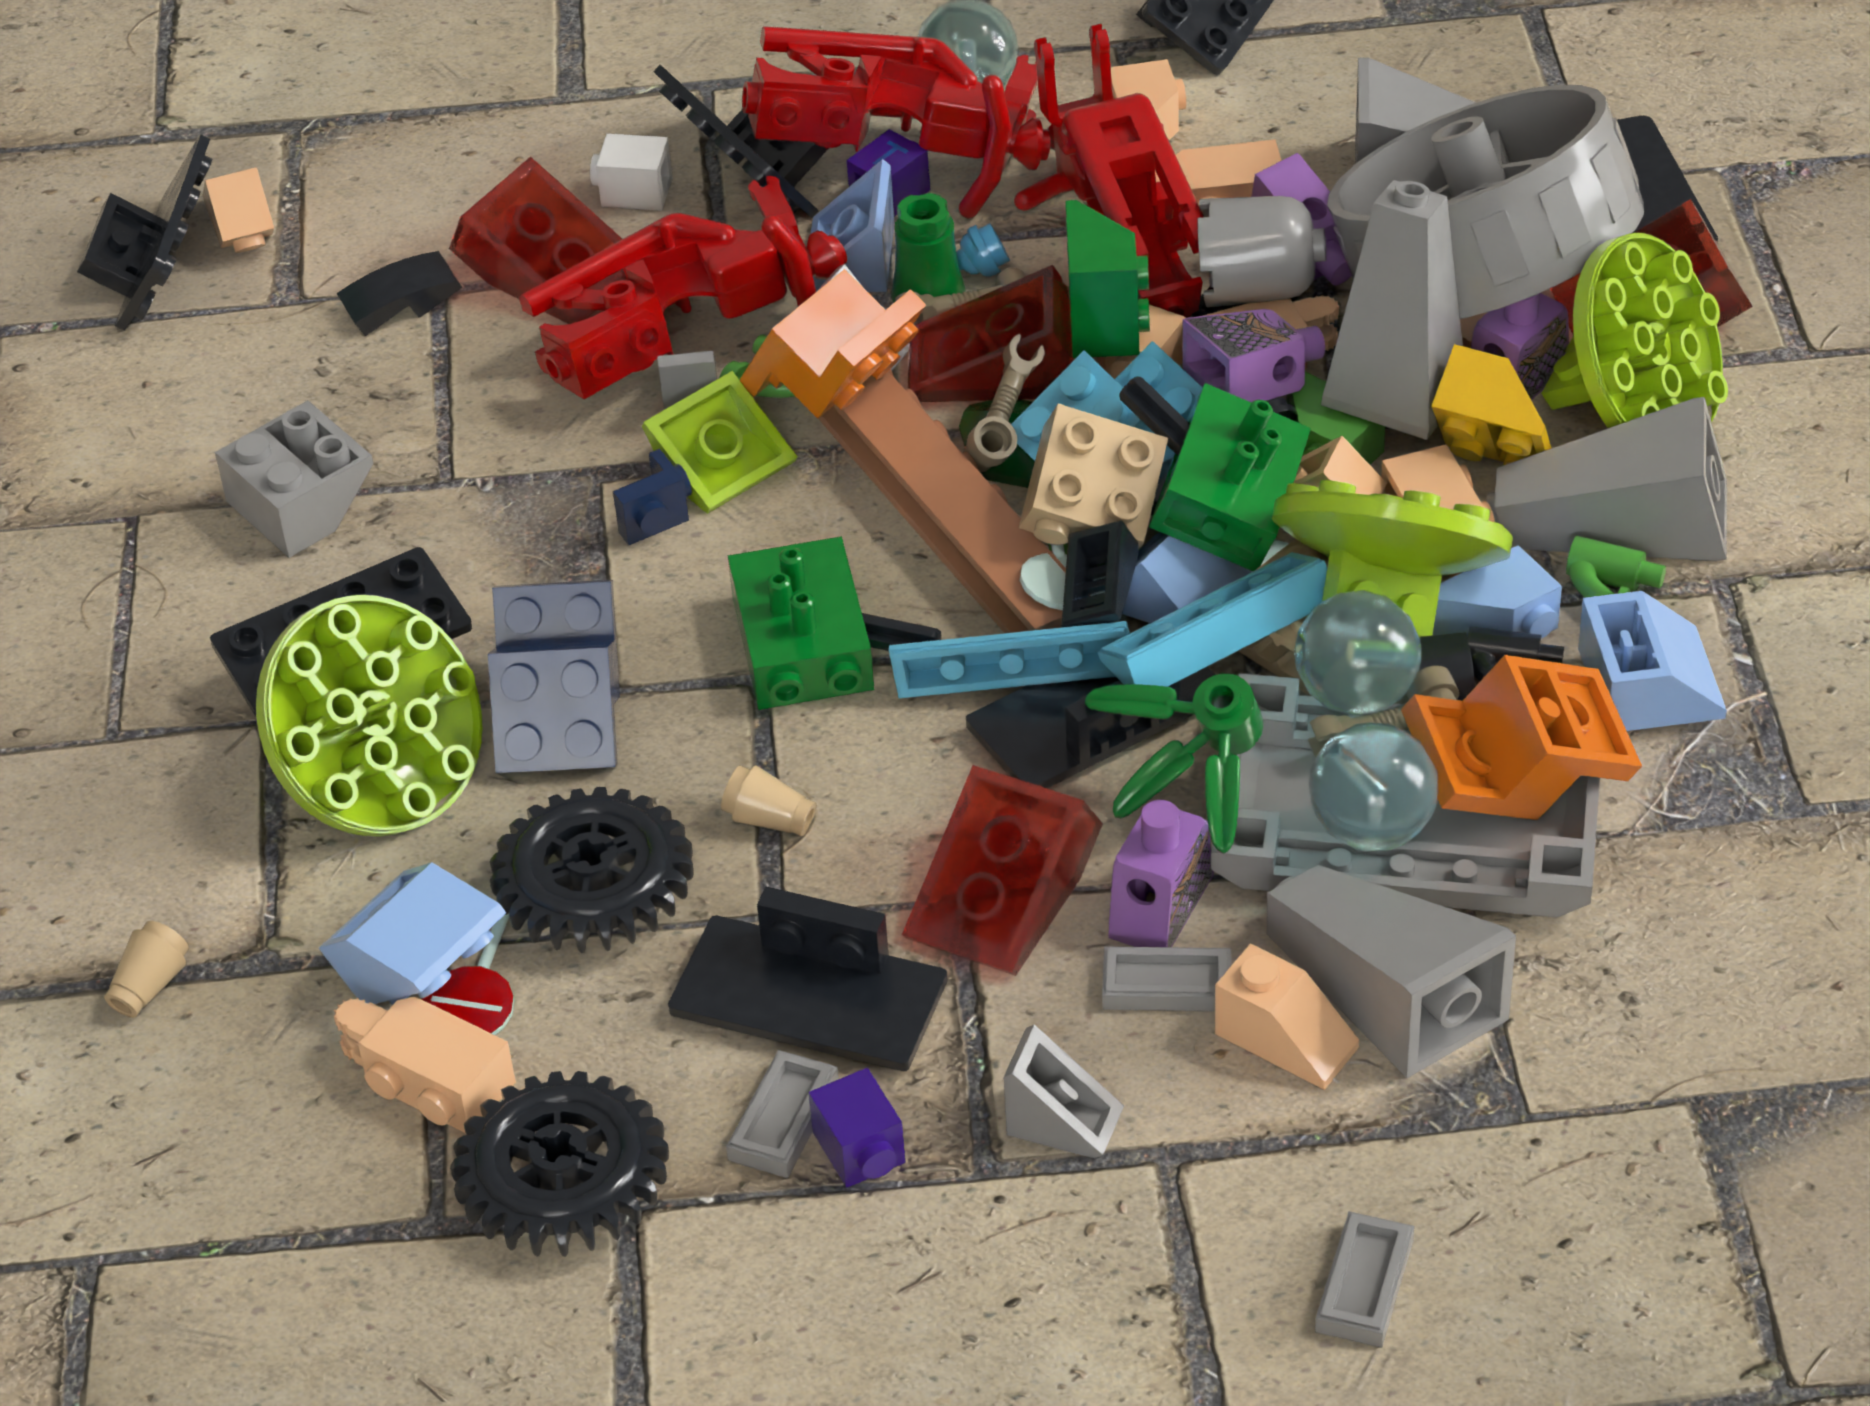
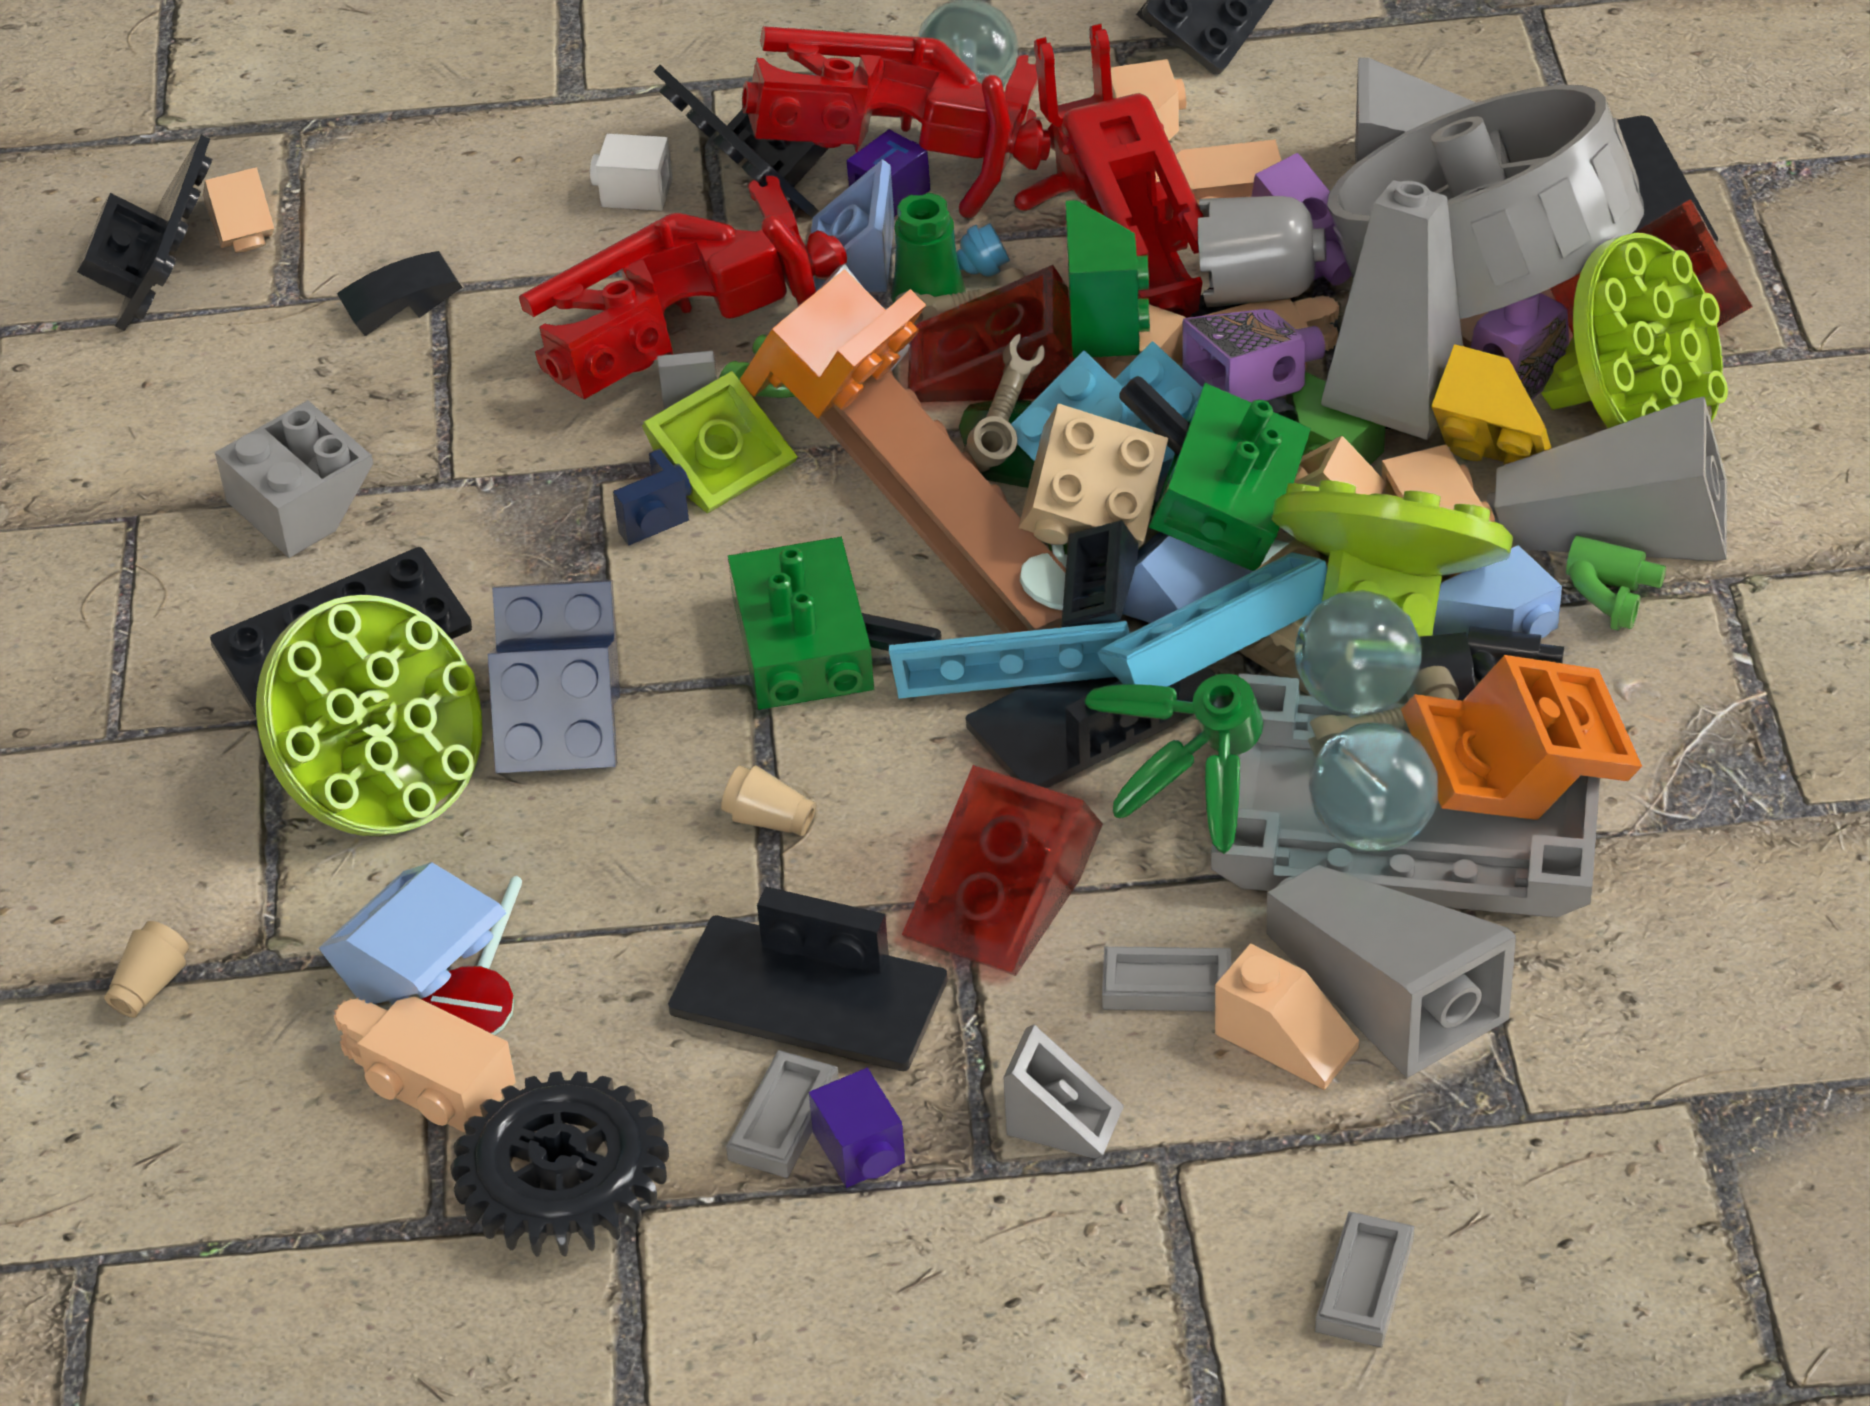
(531, 233): clear red slope -> none
(586, 885): black gear -> none
(1163, 856): medium lavender torso -> none
(1648, 661): light blue slope -> none

